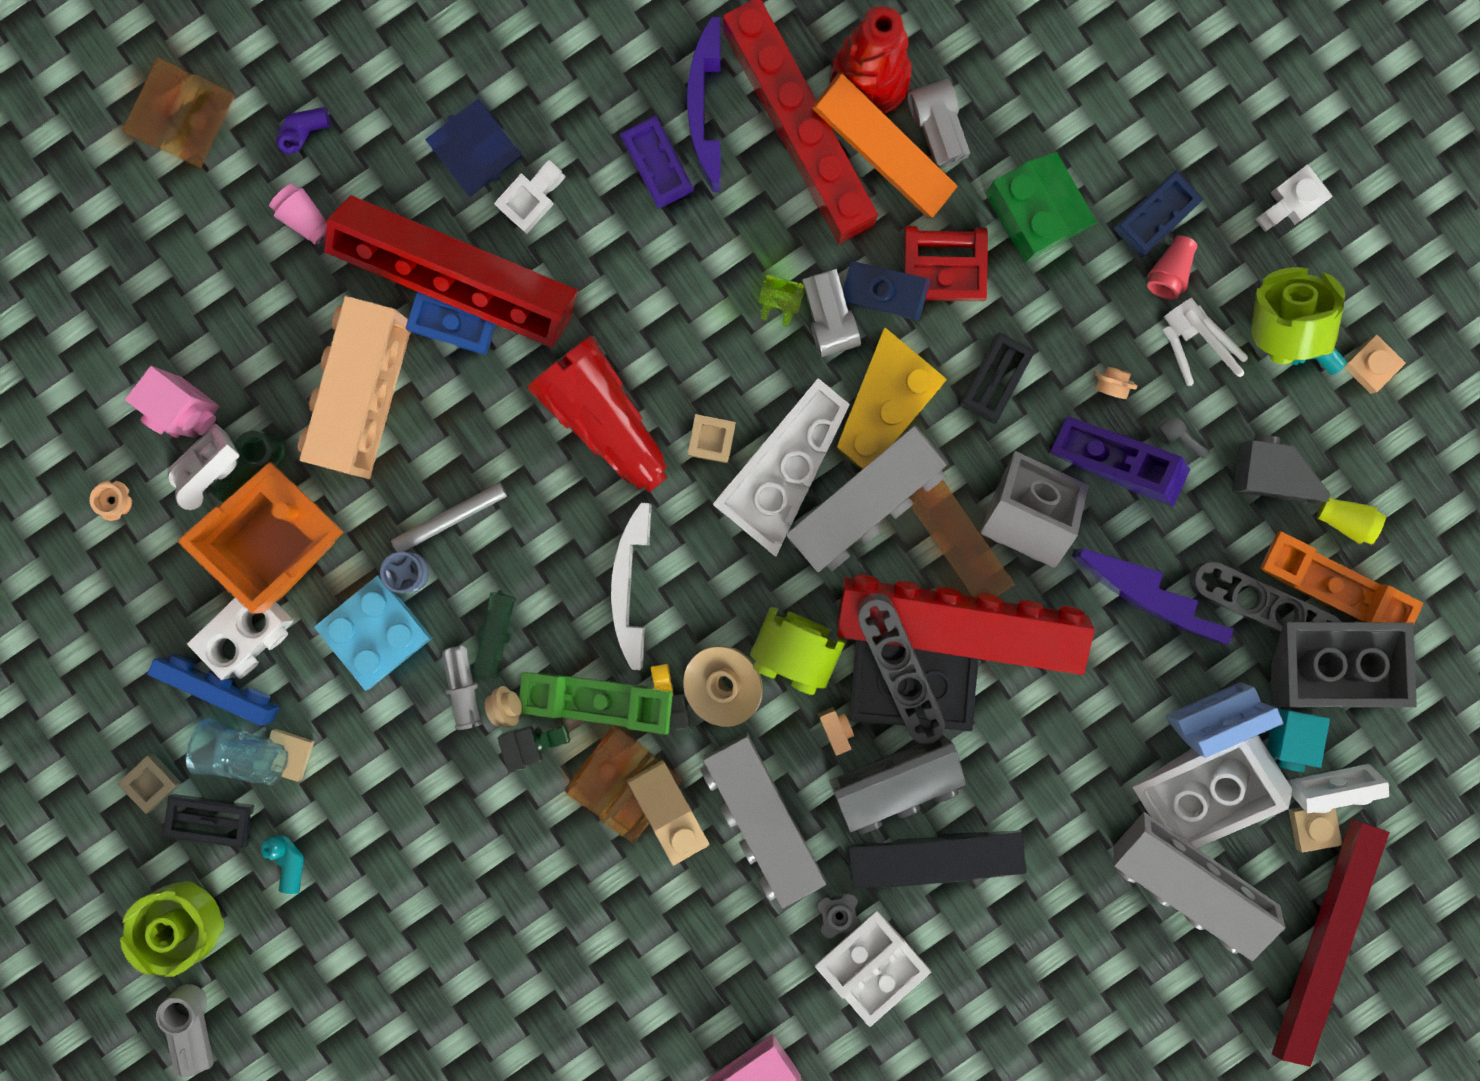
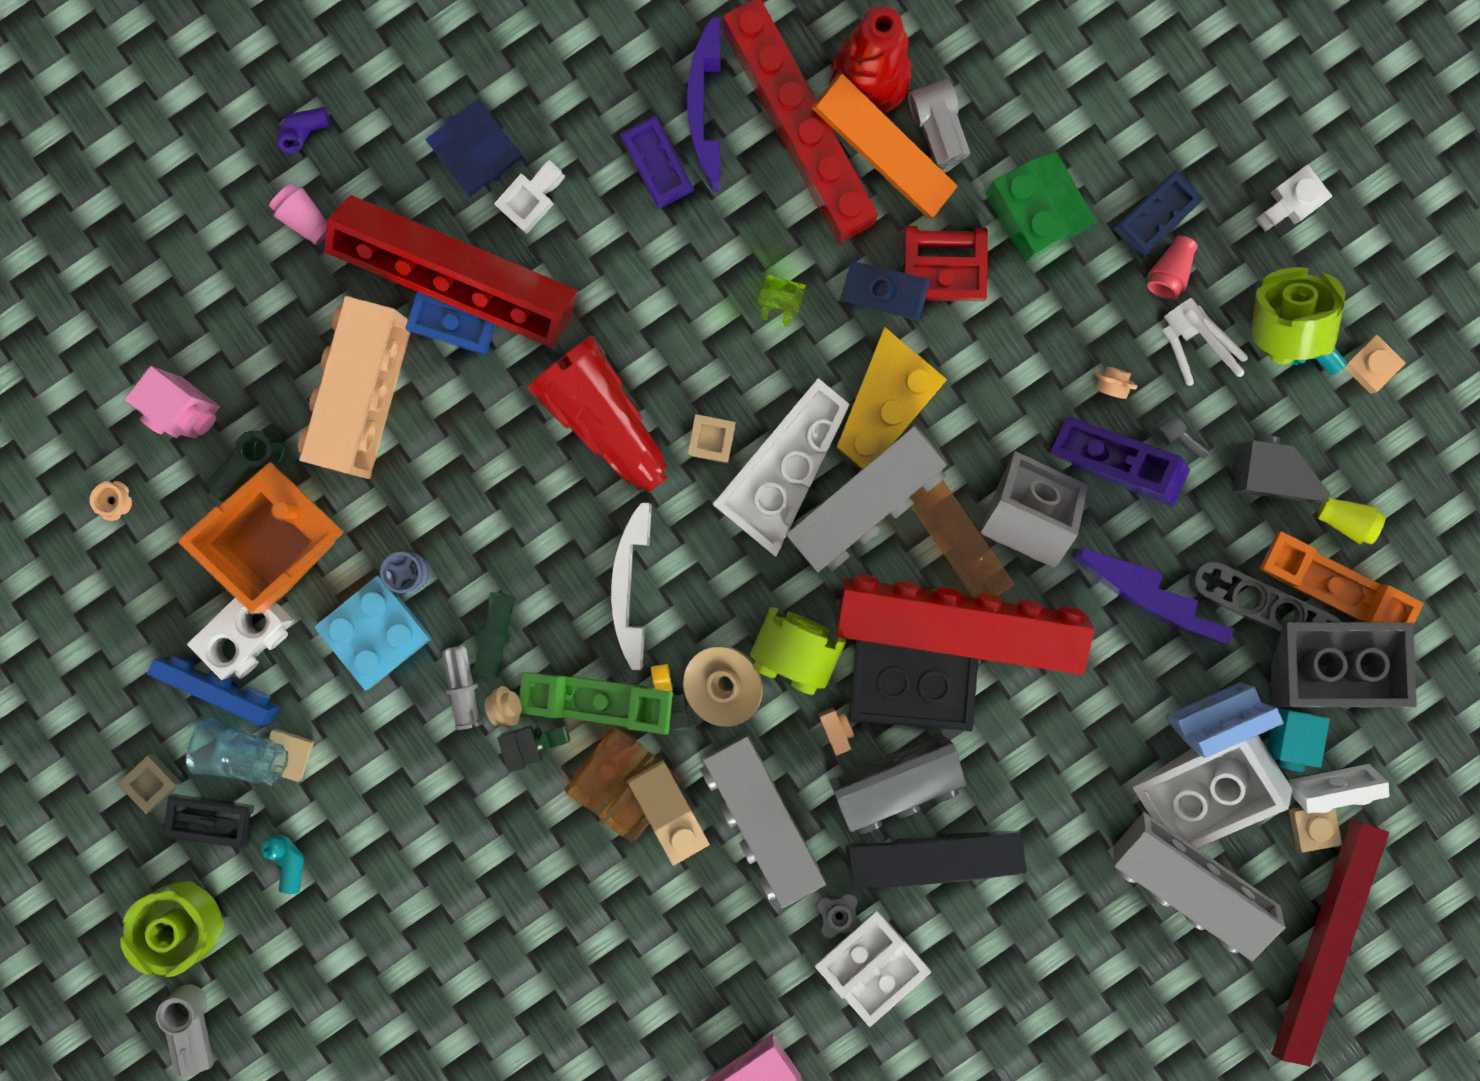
(178, 113): clear orange slope -> none
(200, 465): white plate -> none
(449, 518): light grey bar -> none
(832, 323): light grey piece -> none
(897, 670): dark grey beam -> none
(980, 407): black tile -> none

